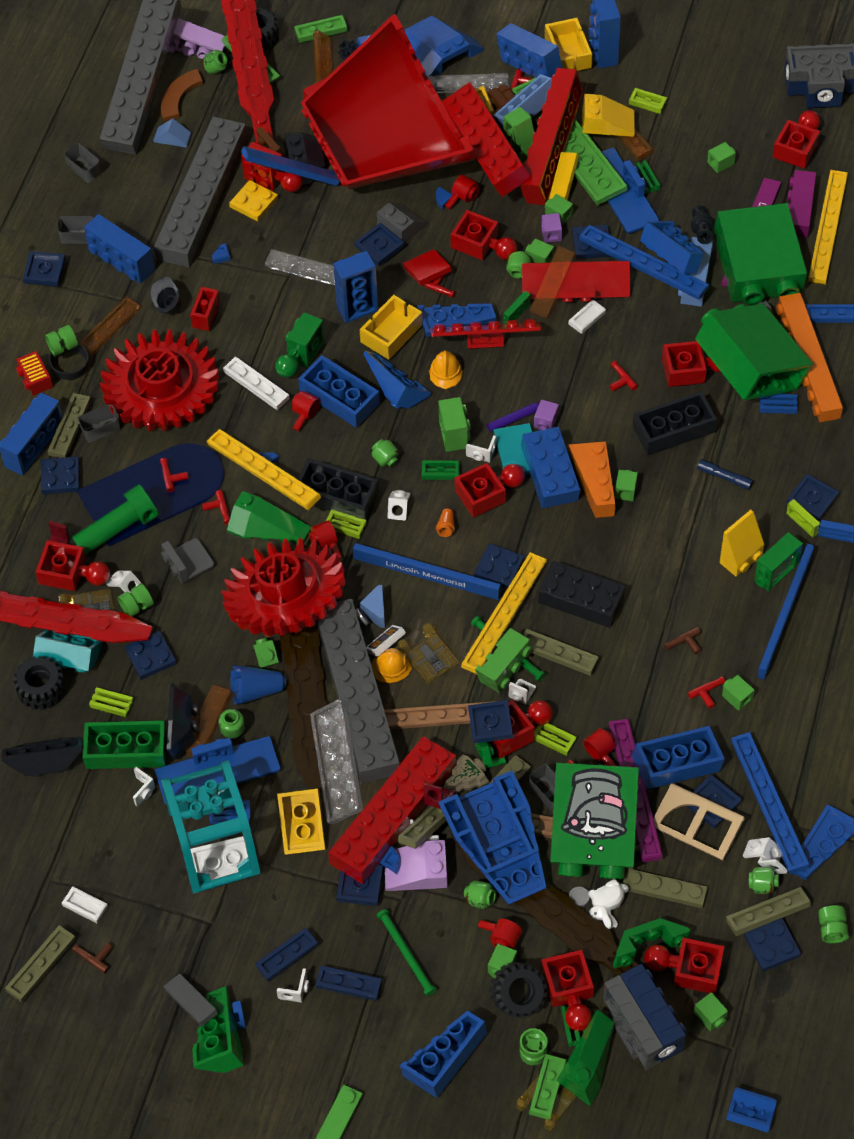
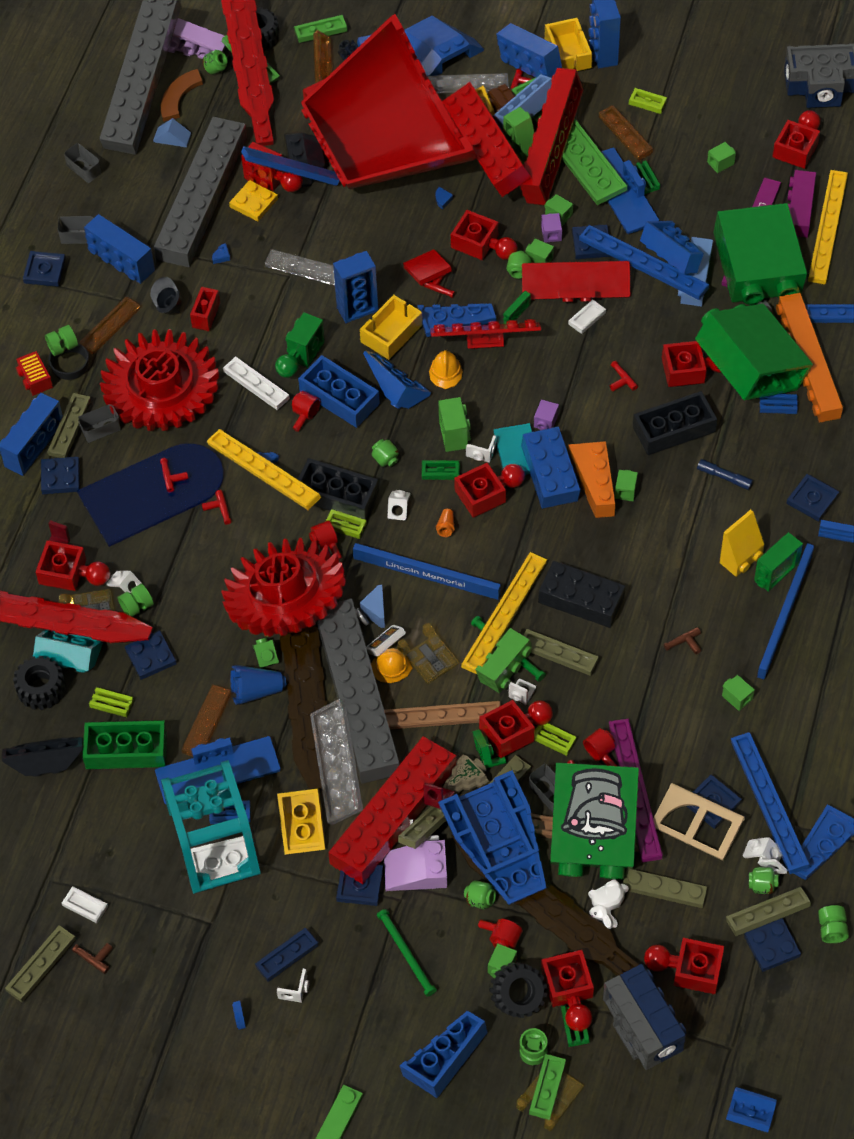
(135, 508): green piece -> none
(146, 790): white bracket -> none
(181, 721): black wedge -> none
(187, 559): dark grey bracket -> none
(190, 1000): dark grey tile -> none
(218, 1040): green wedge -> none
(231, 723): bright green head -> none
(260, 519): green wedge -> none
(266, 141): reddish brown plate -> none
(348, 983): dark blue plate -> none
(379, 244): dark blue plate -> none
(392, 860): blue tile -> none
(400, 220): dark grey slope -> none
(463, 188): red piece -> none
(490, 721): dark blue plate -> none
(499, 565): dark blue plate -> none
(512, 417): dark purple piece -> none
(552, 282): clear orange tile -> none
(564, 175): yellow tile -> none
(580, 896): light grey piece -> none
(587, 1062): green wedge -> none
(606, 117): yellow slope -> none
(670, 933): green slope -> none
(678, 757): blue brick -> none
(702, 224): black piece -> none
(703, 691): red piece -> none
(711, 1012): bright green brick -> none
(803, 518): lime tile -> none

